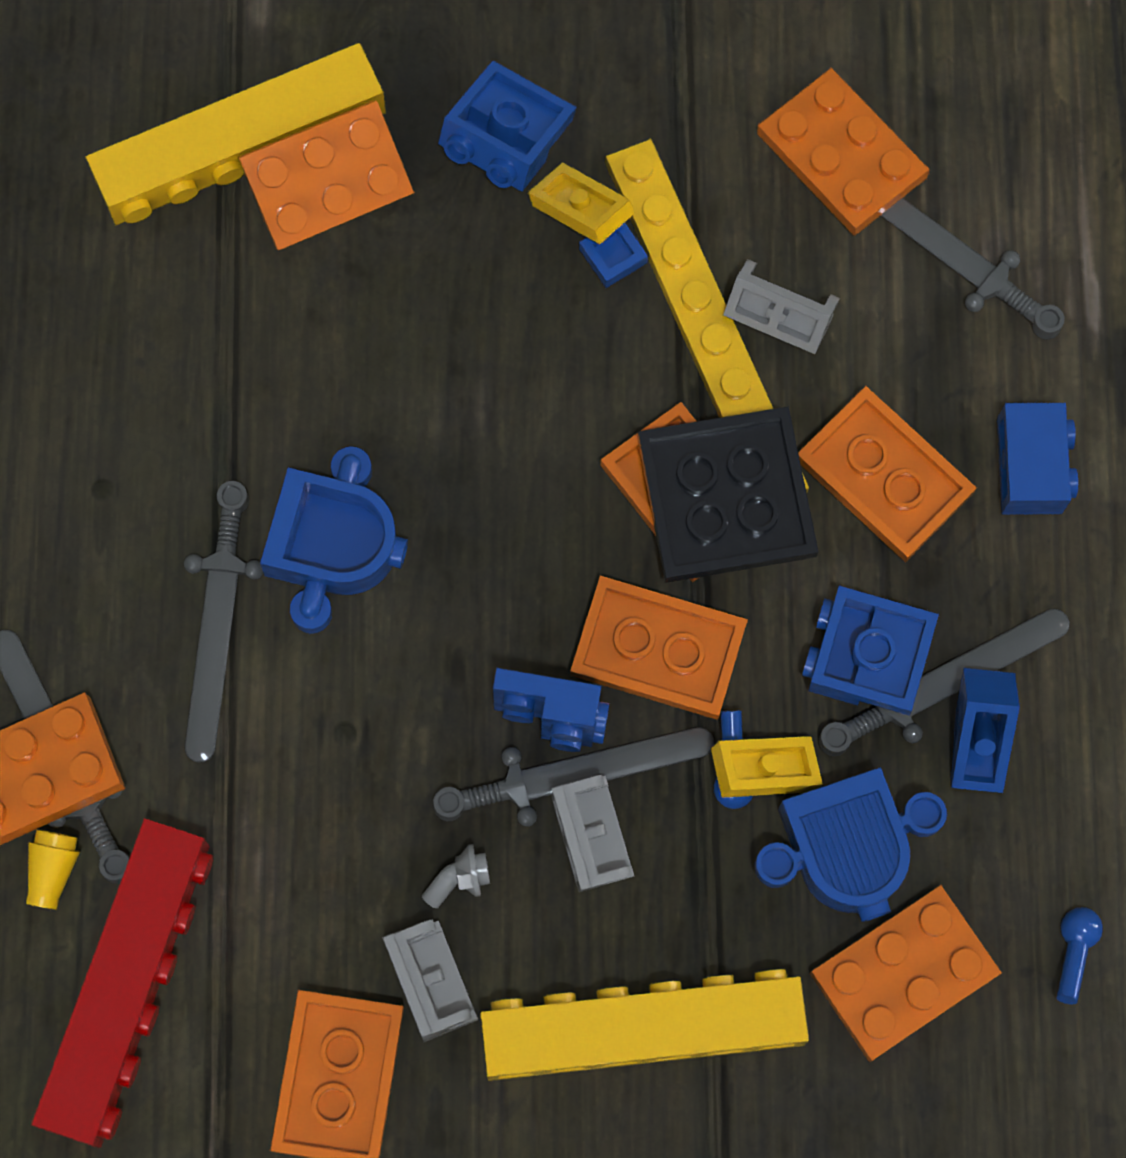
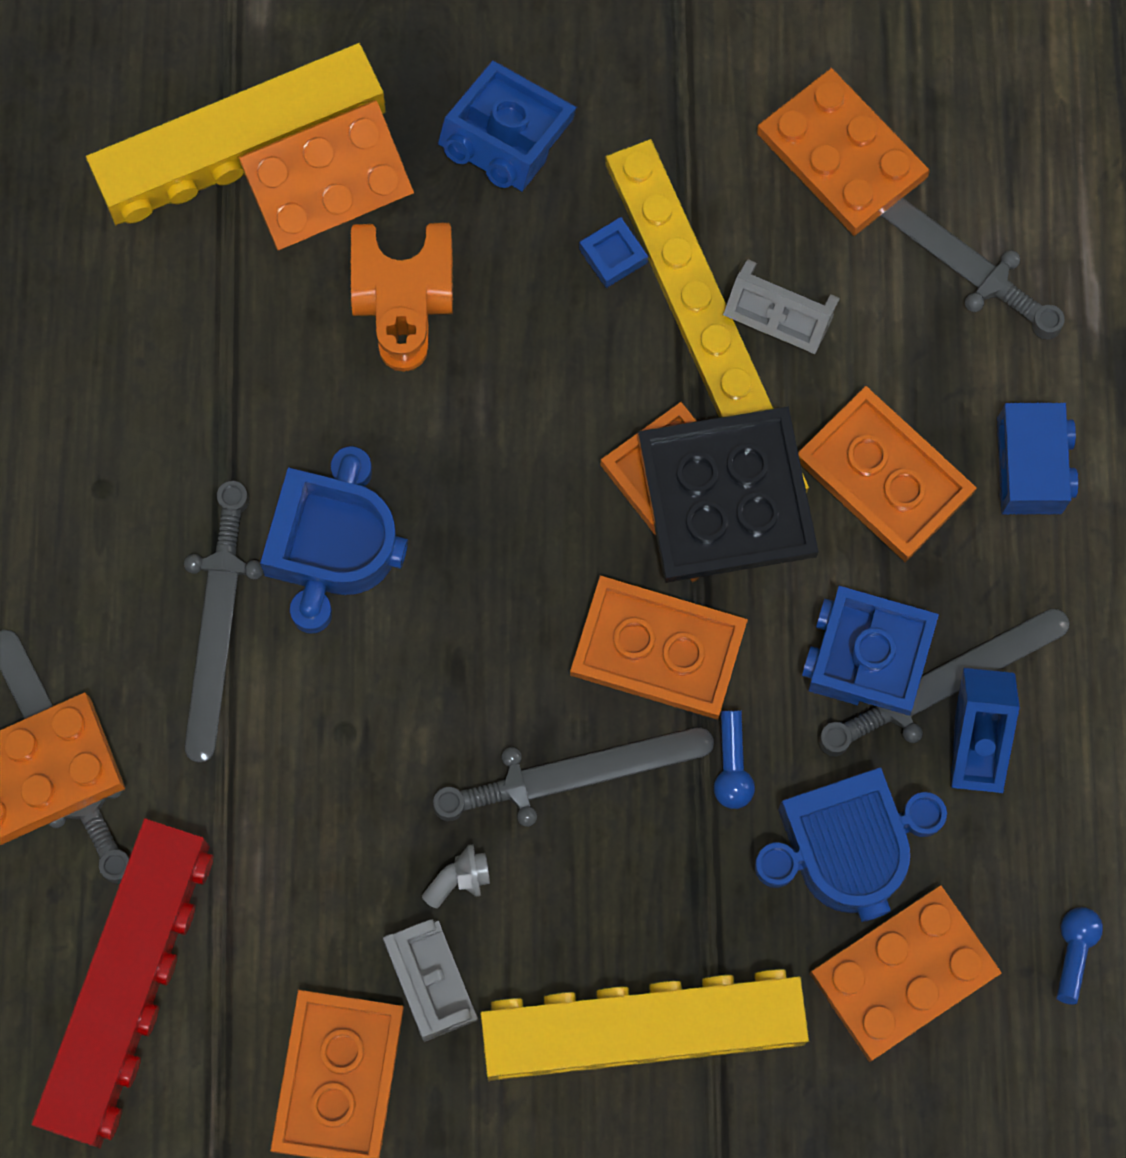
(49, 867): yellow cone -> none
(402, 291): none -> orange piece
(568, 708): blue plate -> none
(581, 203): yellow plate -> none
(591, 833): light grey hinge -> none
(766, 766): yellow plate -> none

